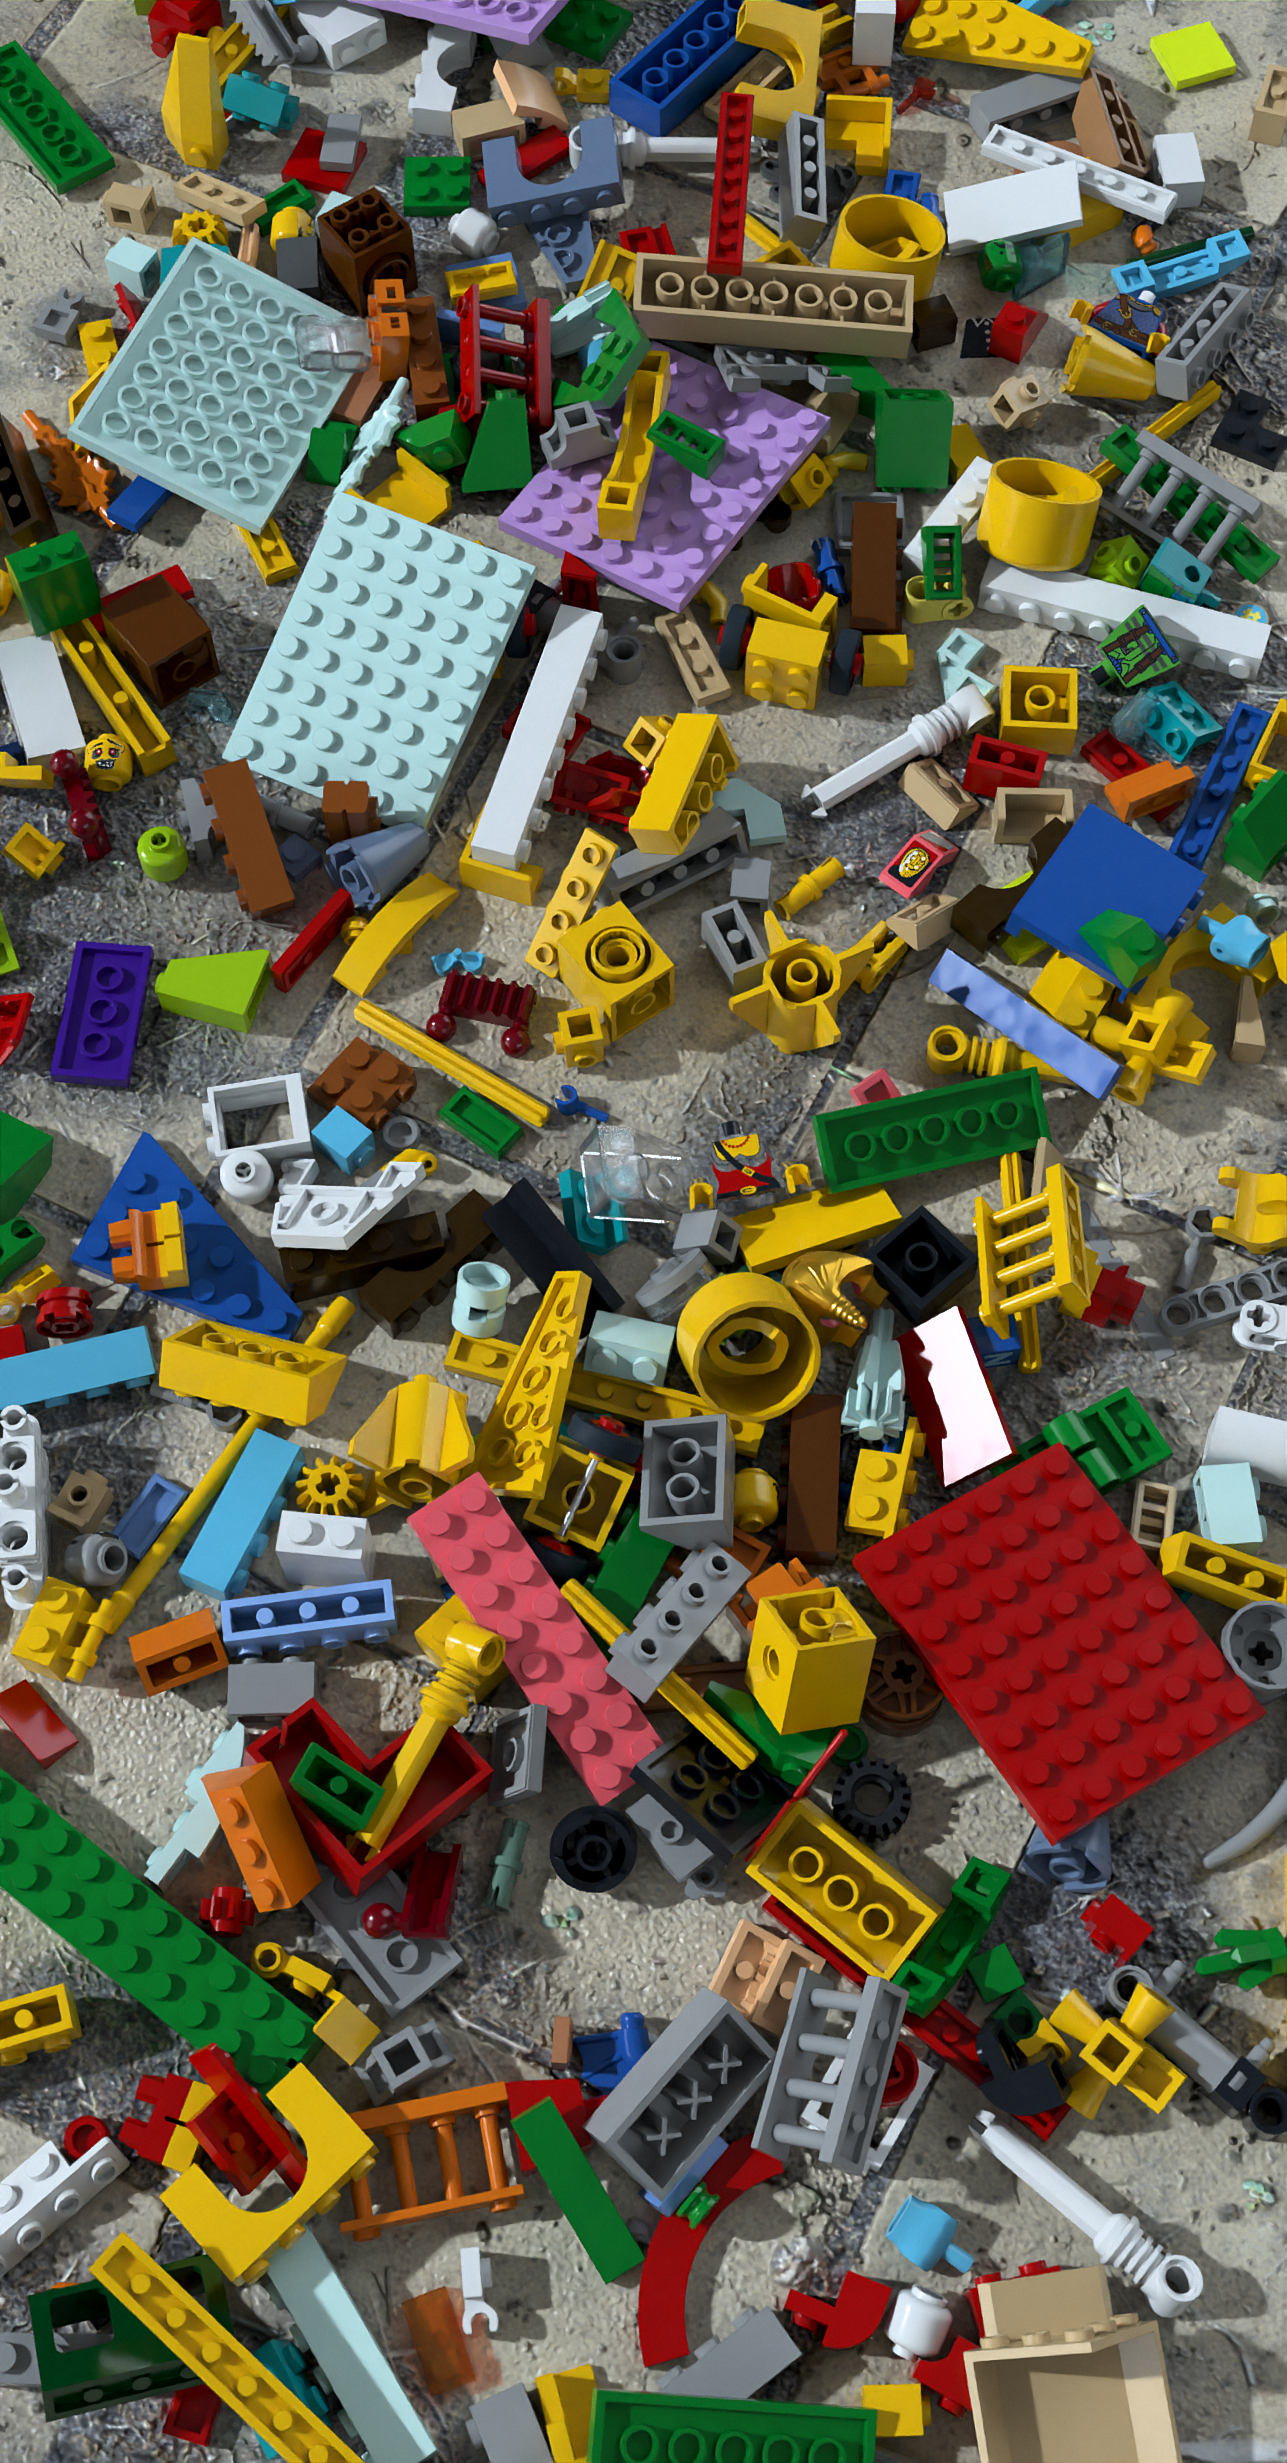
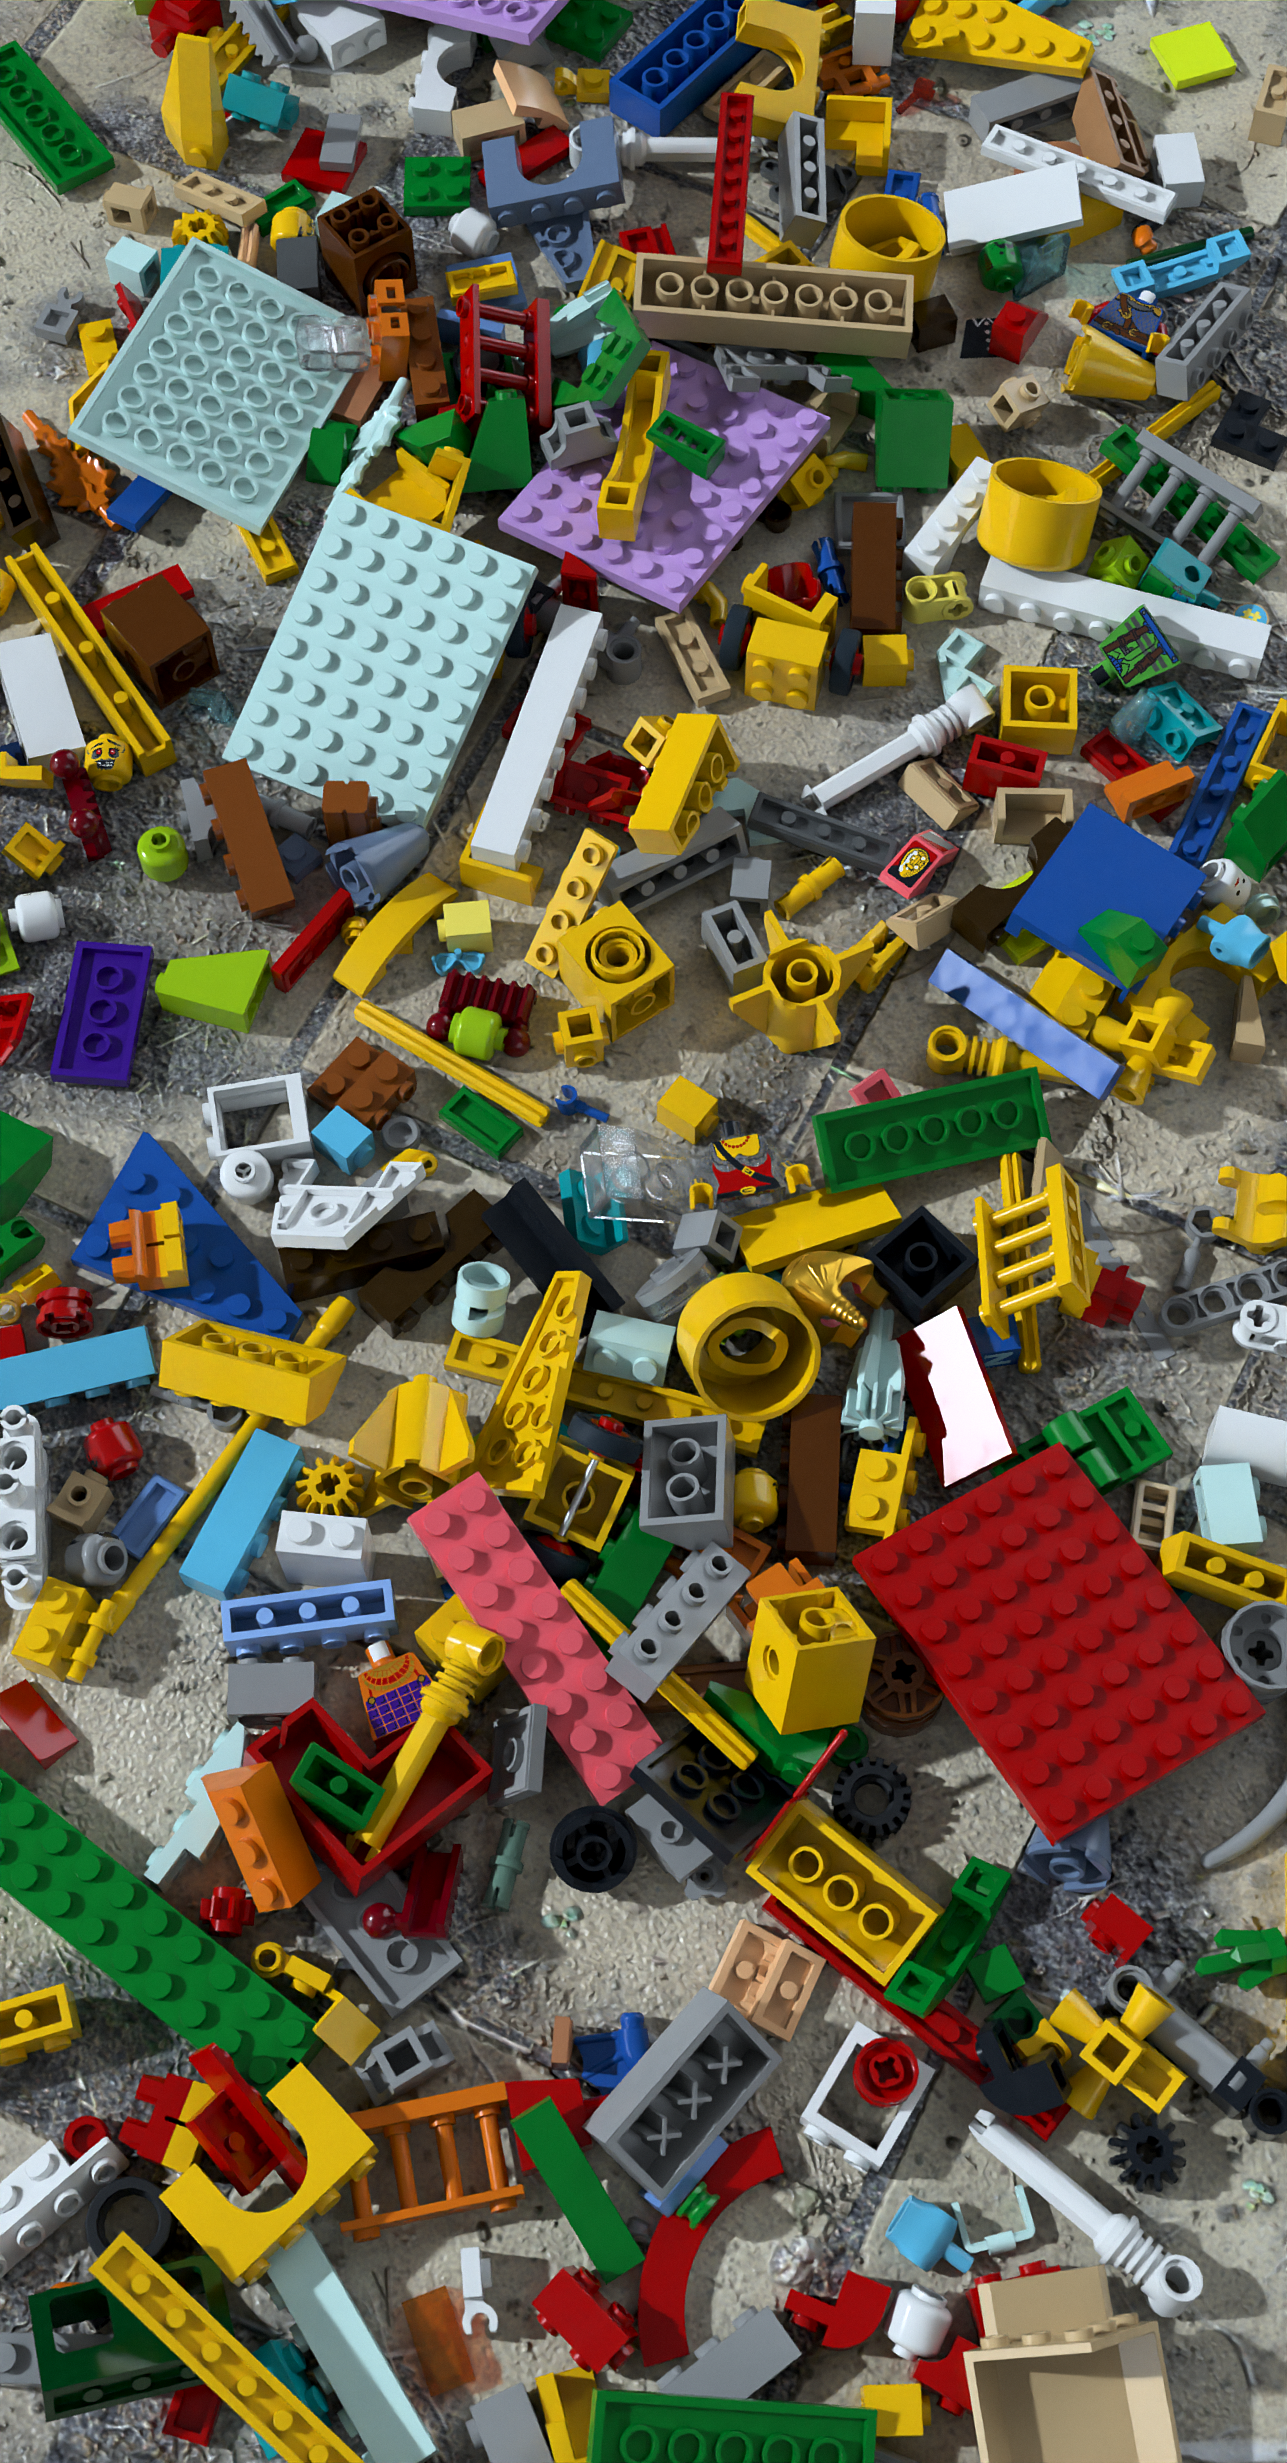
(37, 916): none -> white head
(54, 583): green slope -> none
(113, 1449): none -> red head
(114, 2192): none -> black tyre
(178, 1652): orange brick -> none
(391, 1692): none -> torso
(451, 465): none -> yellow panel
(466, 926): none -> light yellow brick
(477, 1033): none -> lime head
(586, 2320): none -> red brick
(688, 1110): none -> yellow brick
(821, 834): none -> dark grey tile
(862, 2078): light grey fence -> none
(954, 534): green slope -> none
(1002, 2241): none -> light aqua piece
(1159, 2166): none -> black gear
(1225, 884): none -> white head

